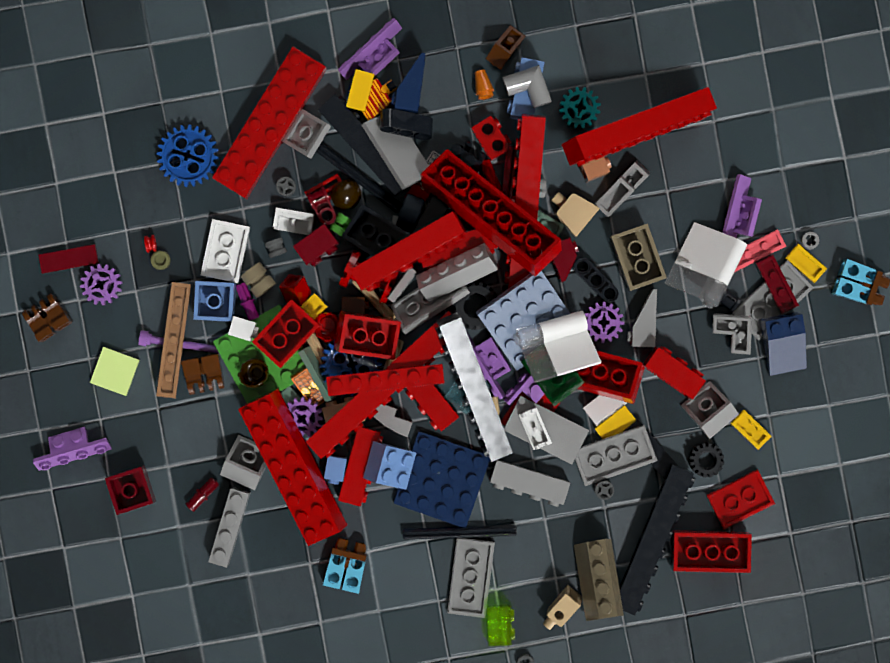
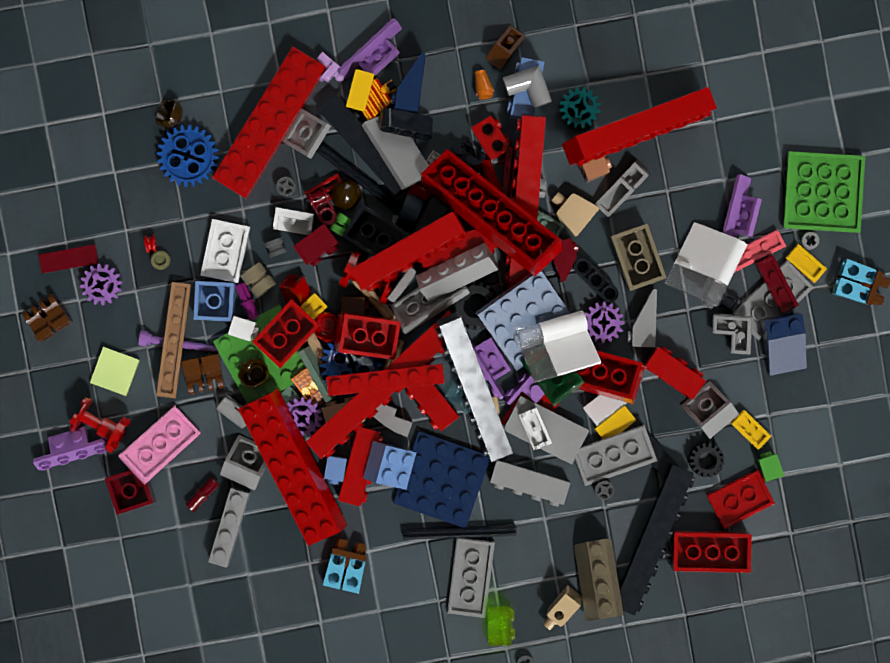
(105, 428): none -> red piece
(159, 444): none -> bright pink tile
(169, 113): none -> dark brown hair
(229, 408): none -> light grey arm
(332, 69): none -> lavender piece
(769, 466): none -> bright green brick
(824, 192): none -> bright green plate

